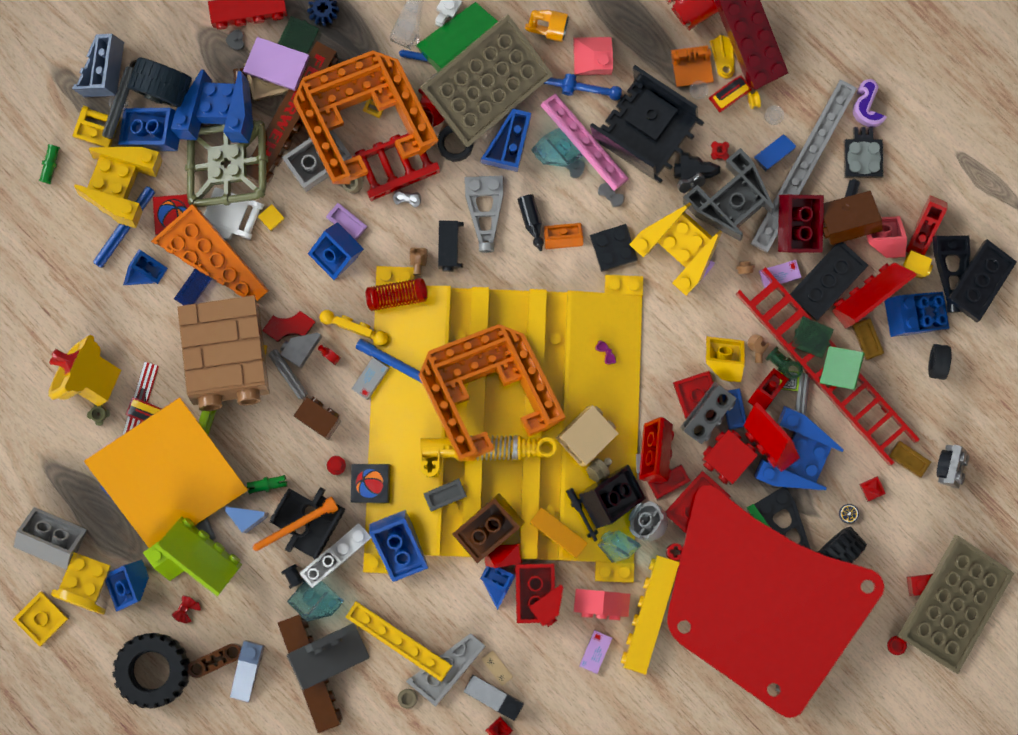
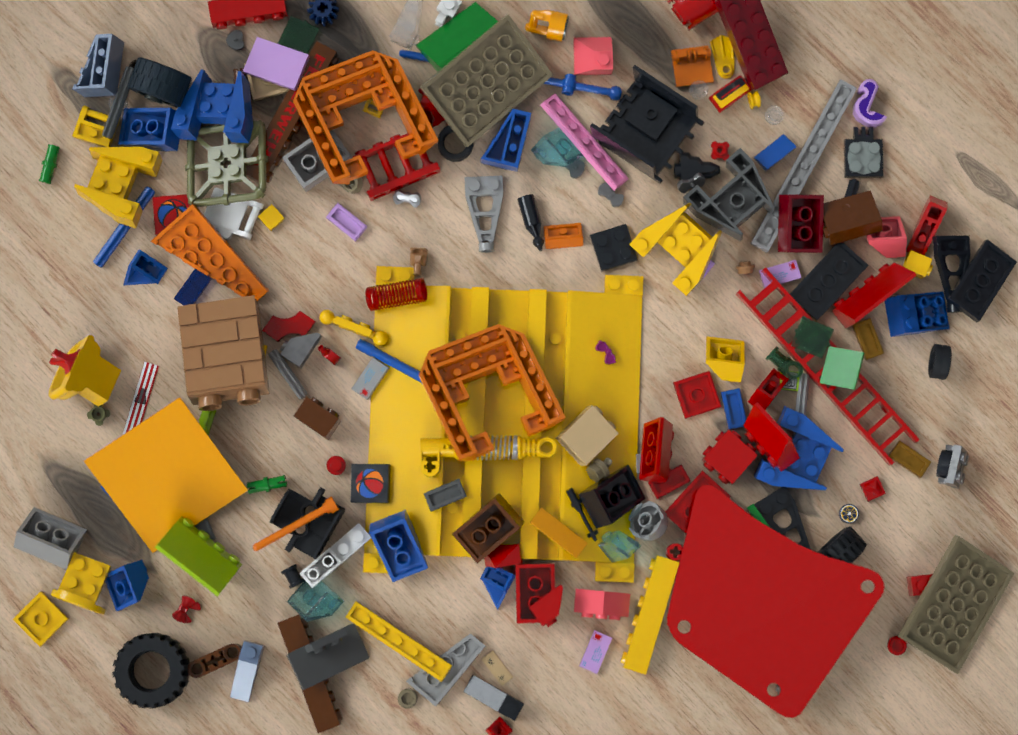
(141, 410): slope -> none
(162, 563): lime slope -> none
(246, 519): medium blue slope -> none
(335, 250): blue slope -> none
(448, 246): black brick -> none
(707, 403): dark grey brick -> none
(758, 346): medium nougat piece -> none

